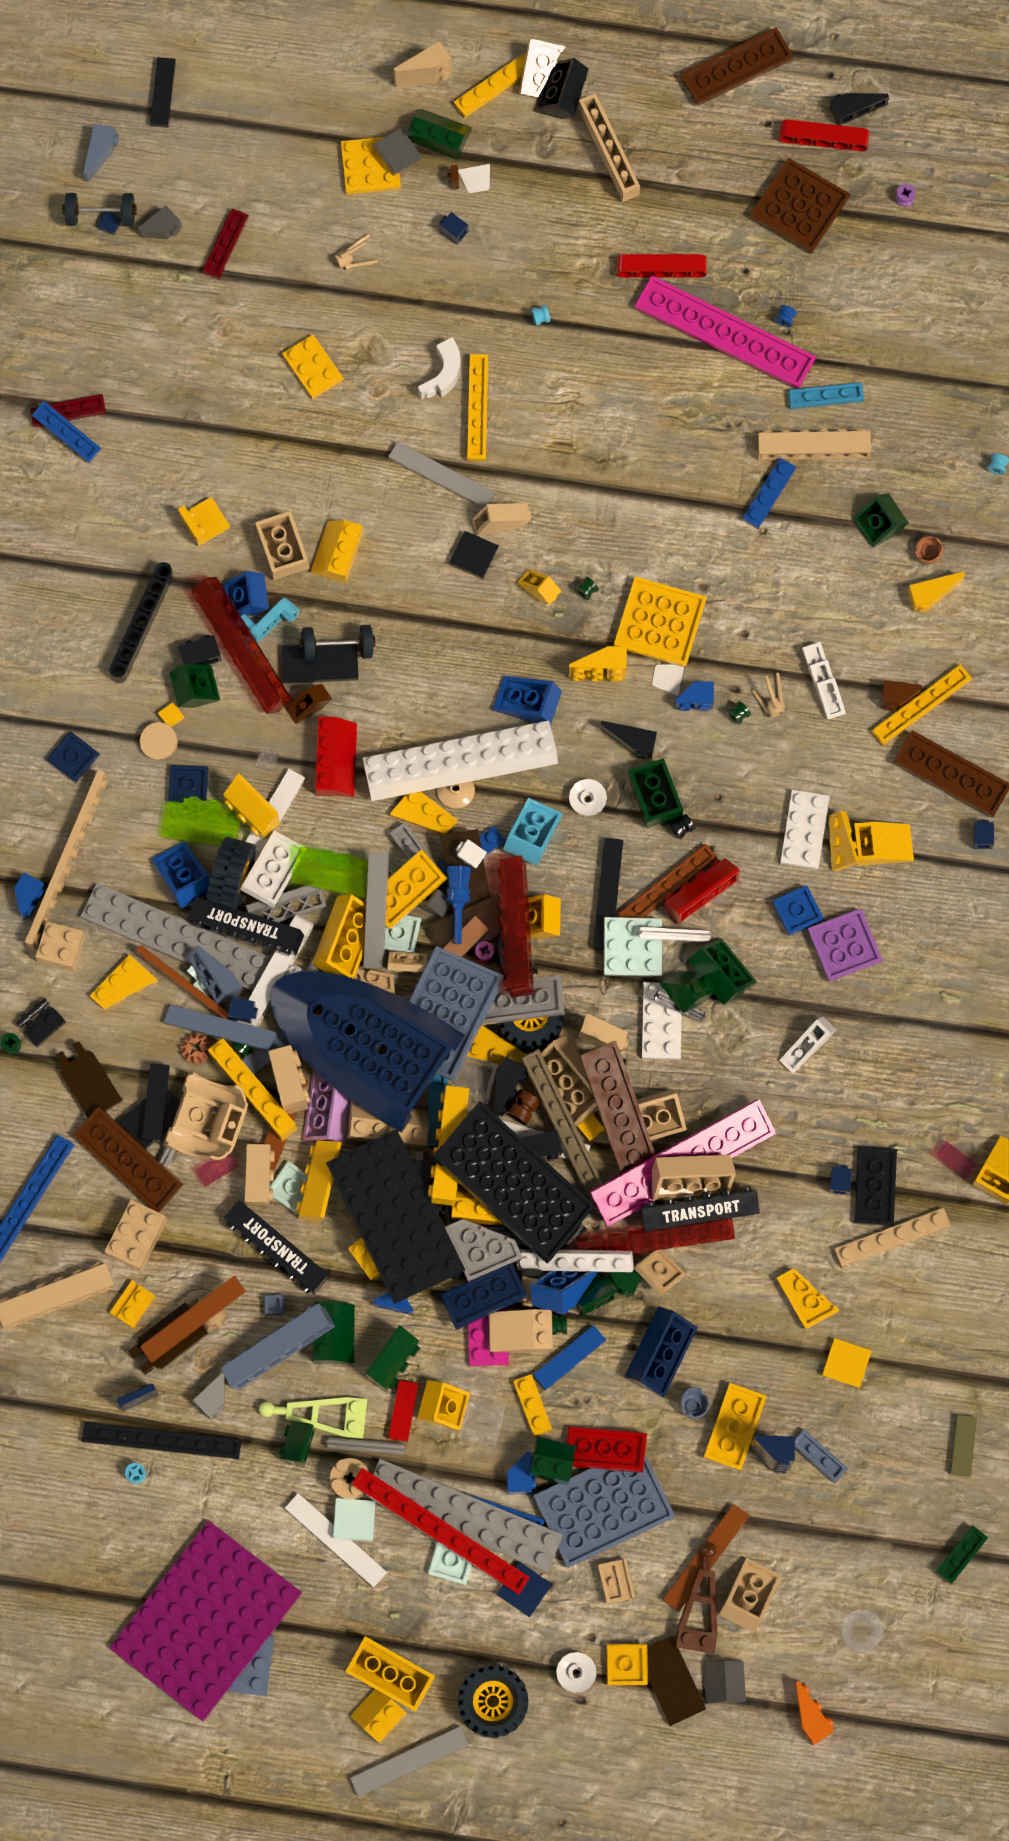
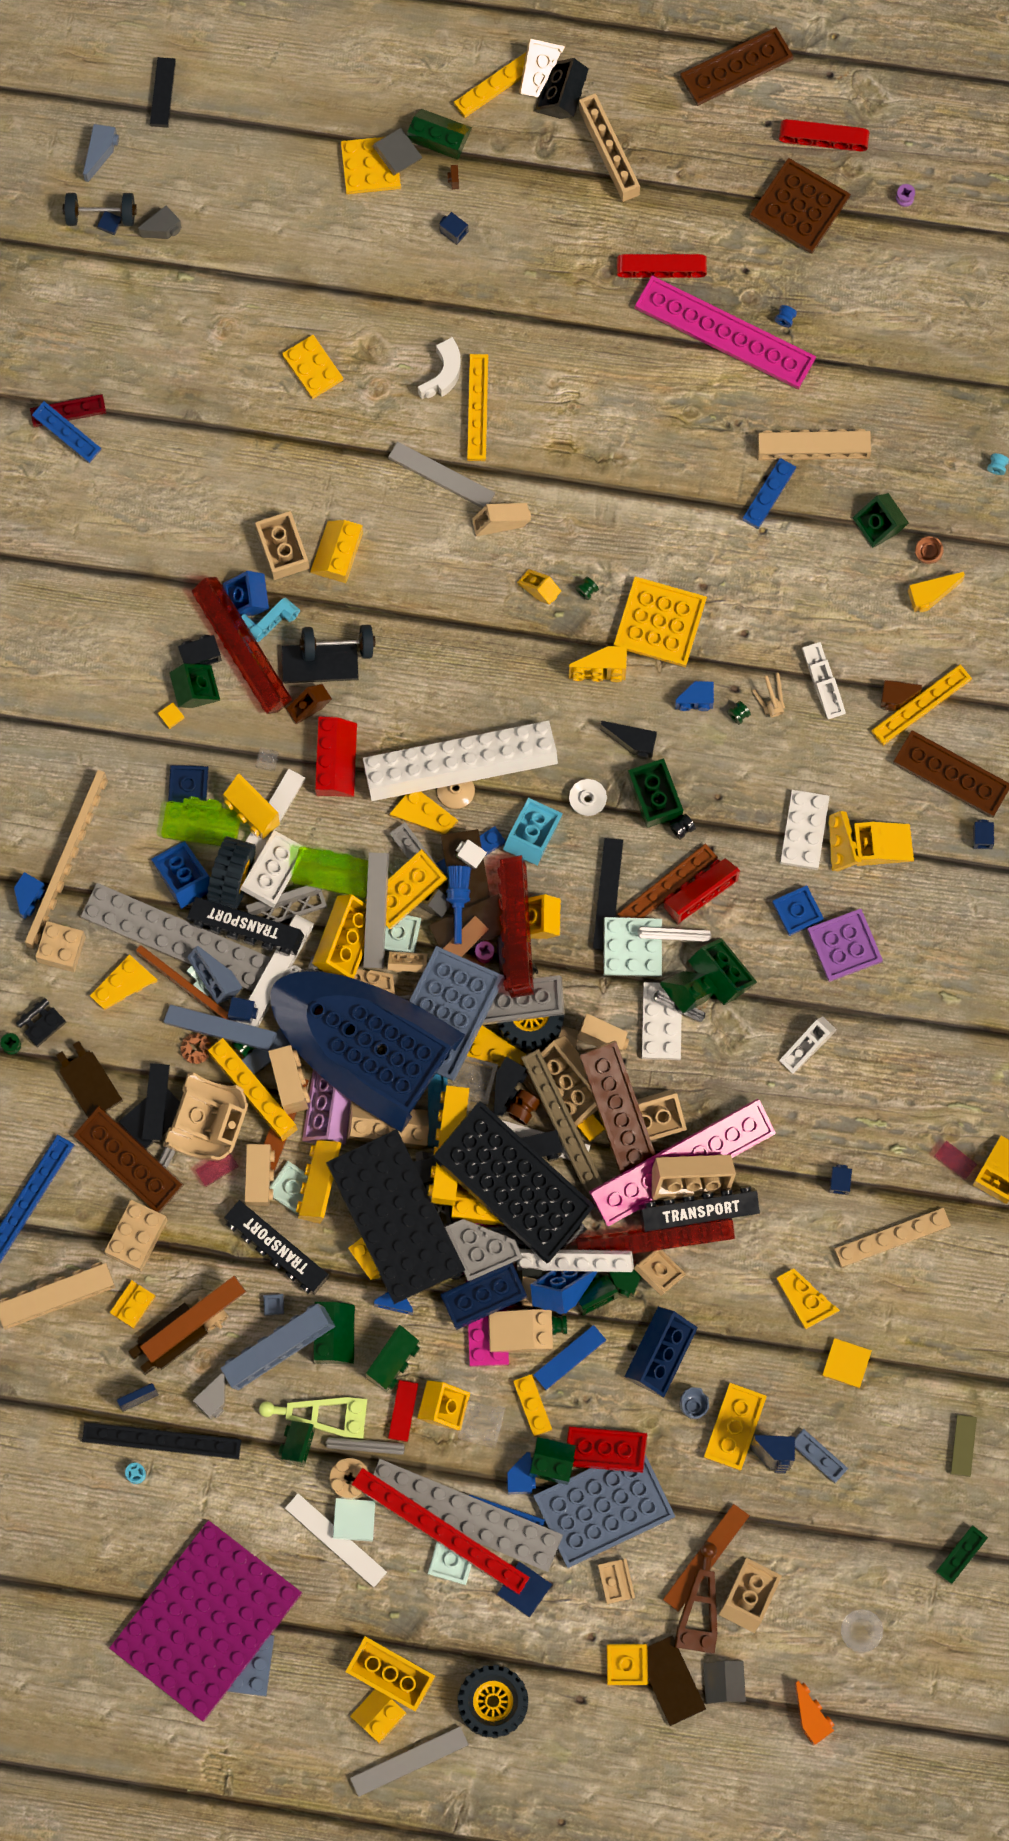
(73, 757): dark blue tile -> none
(141, 613): black beam -> none
(158, 741): tan tile -> none
(204, 521): yellow bracket -> none
(225, 244): dark red tile -> none
(344, 257): tan plant -> none
(424, 68): tan slope -> none
(474, 555): black tile -> none
(476, 178): white sticker -> none
(527, 699): blue slope -> none
(540, 315): medium azure wheel -> none
(583, 1664): white dish -> none
(668, 678): white sticker -> none
(825, 395): dark azure tile -> none
(854, 105): black slope -> none
(875, 1186): black tile -> none

